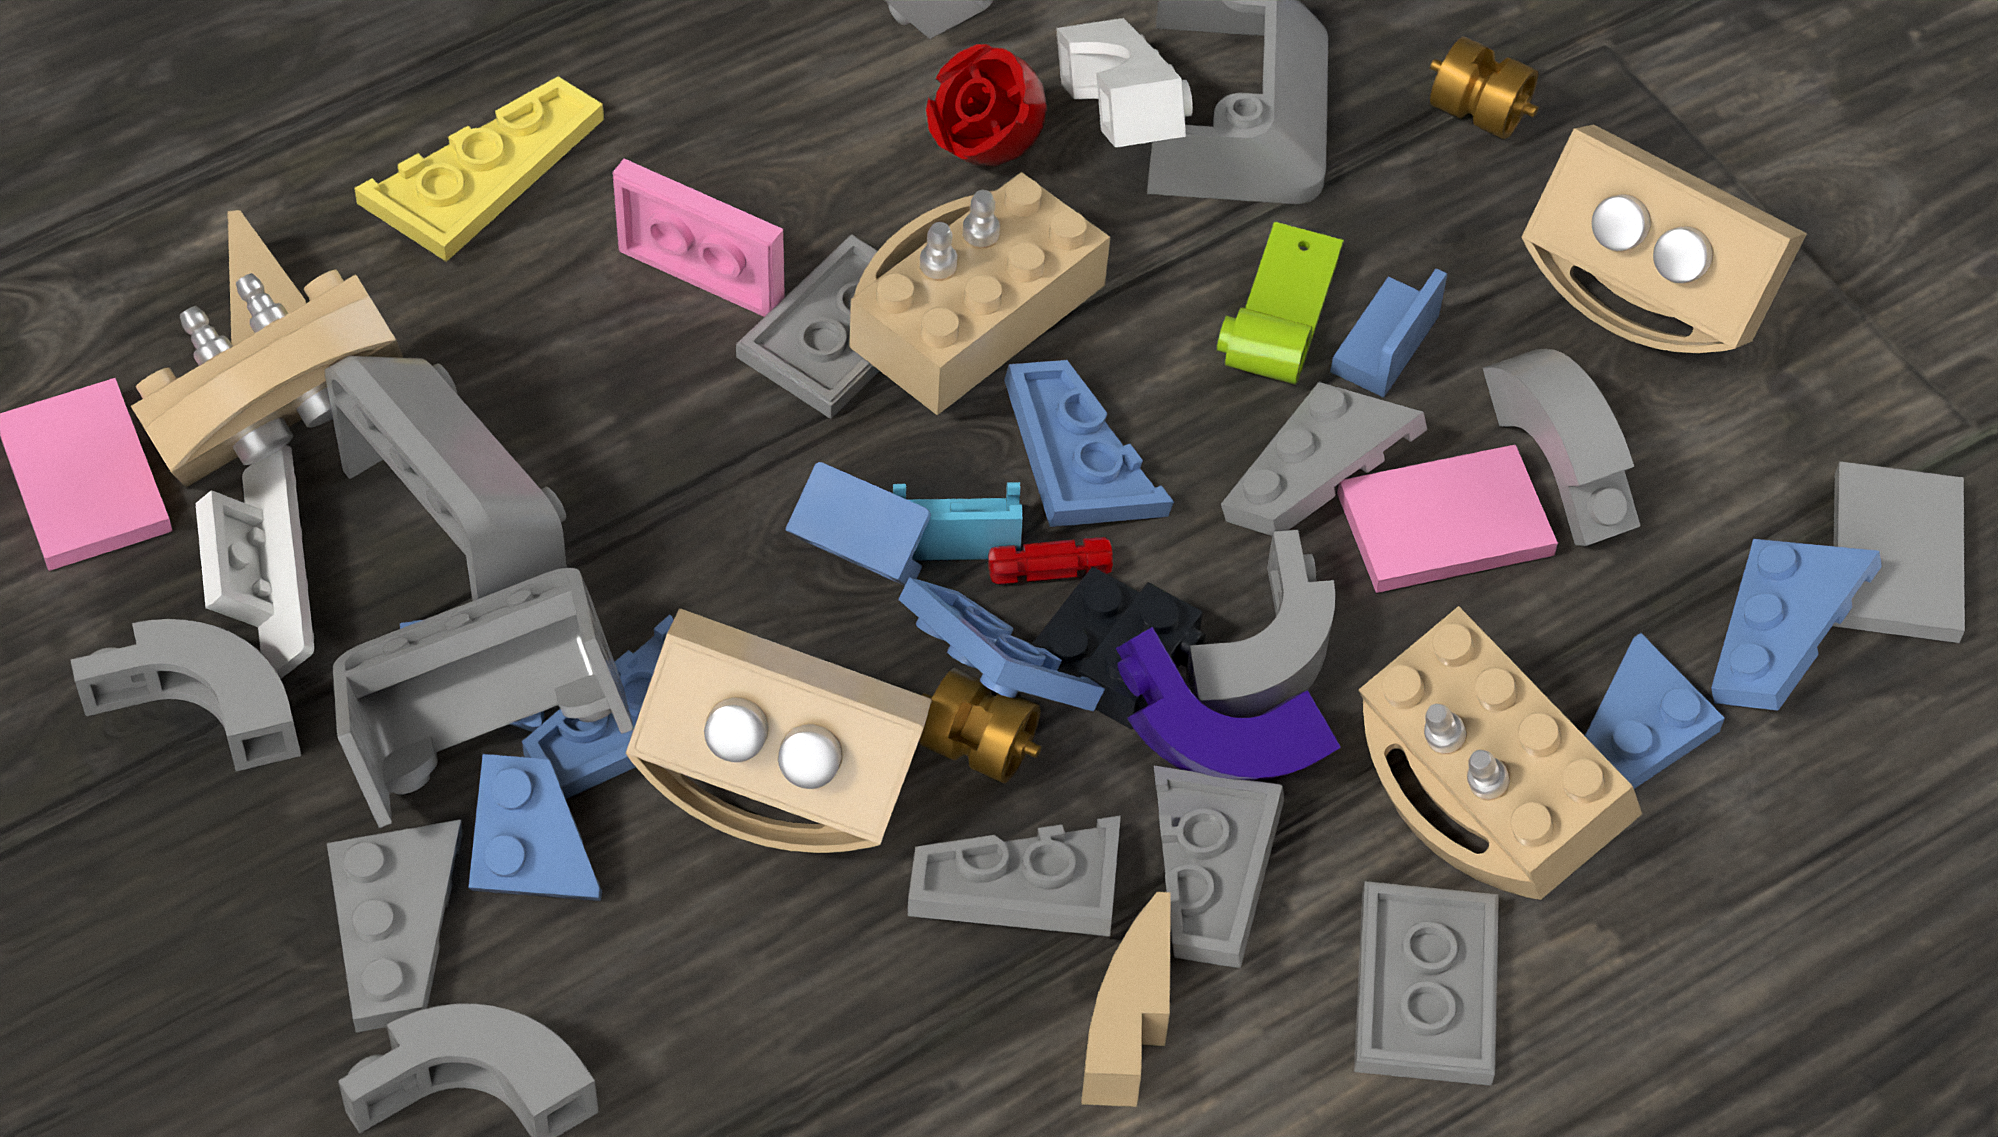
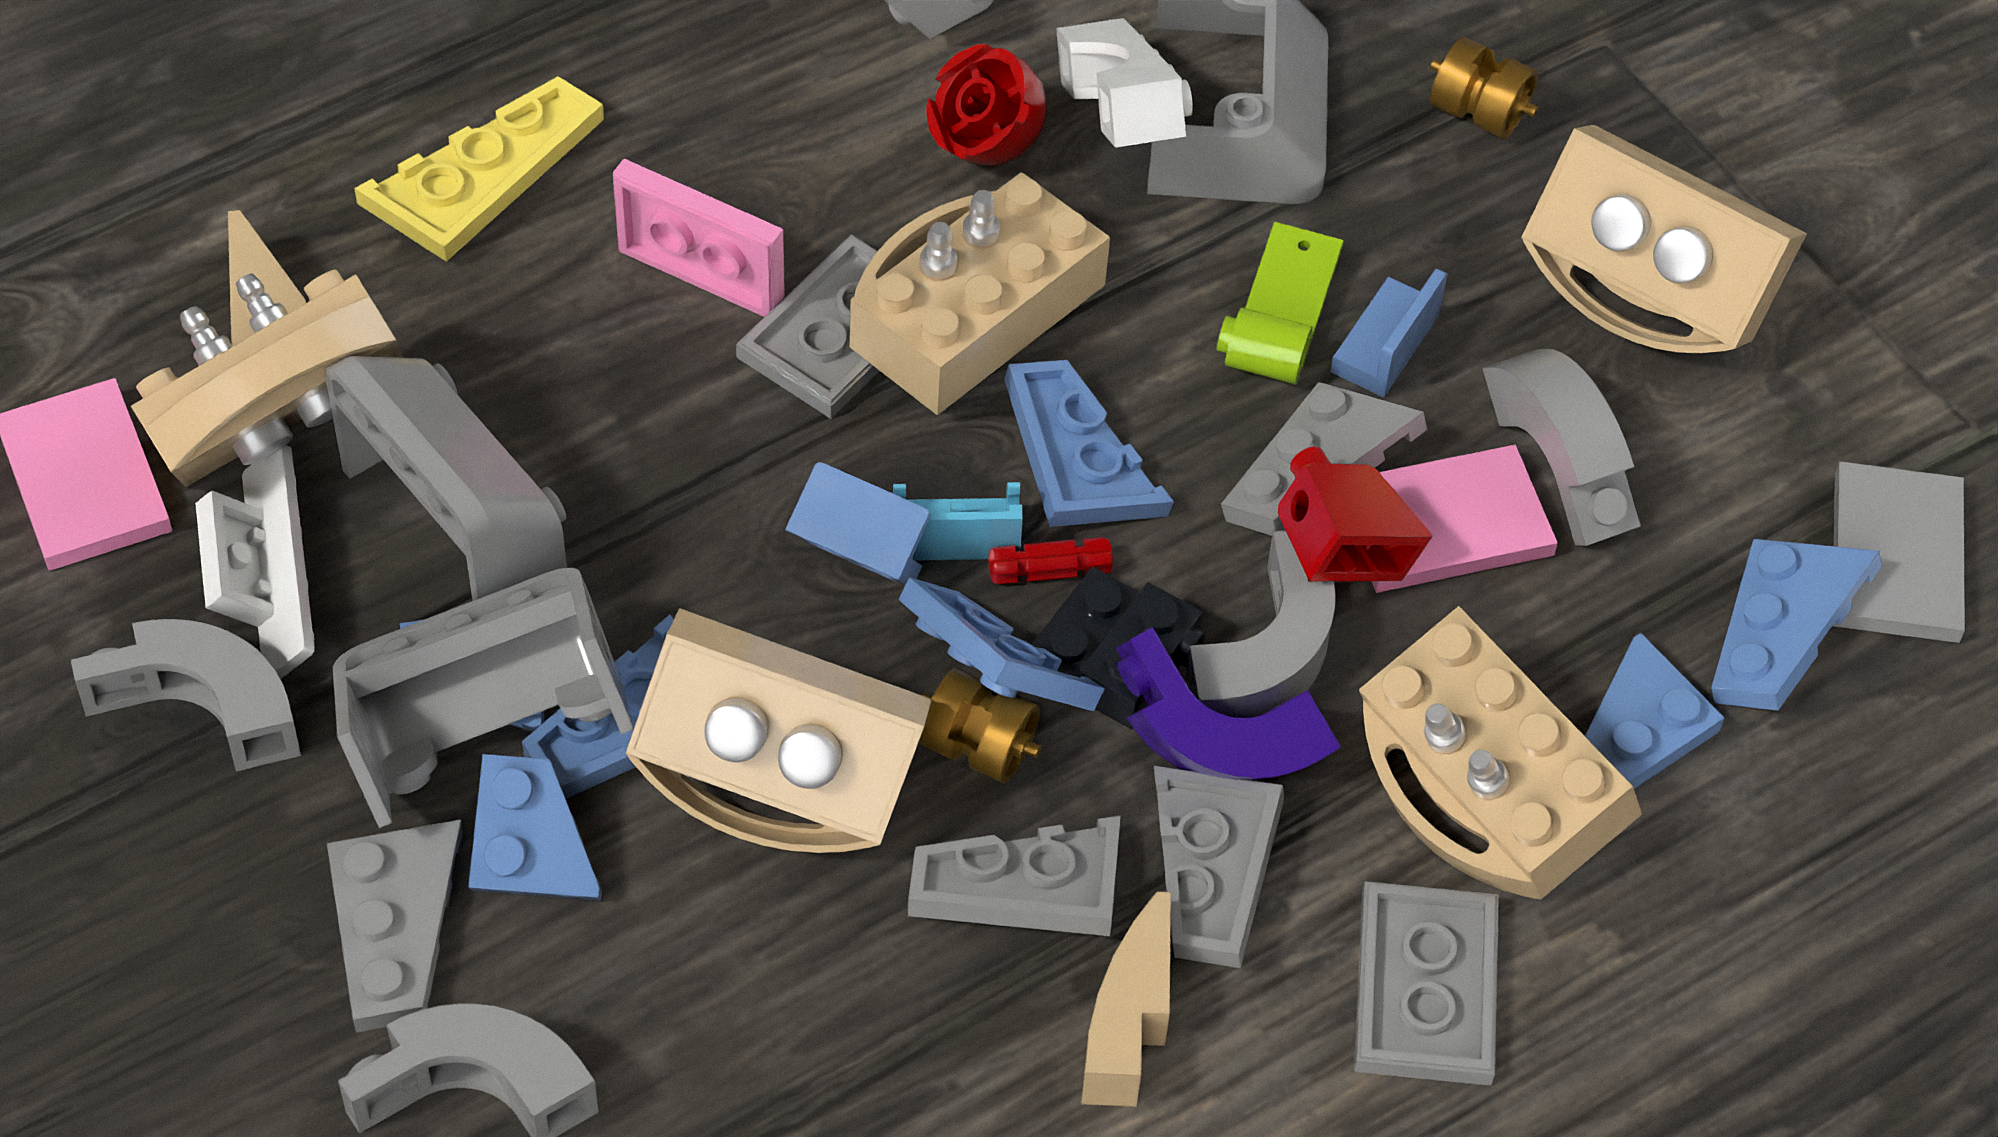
(1348, 522): none -> red torso

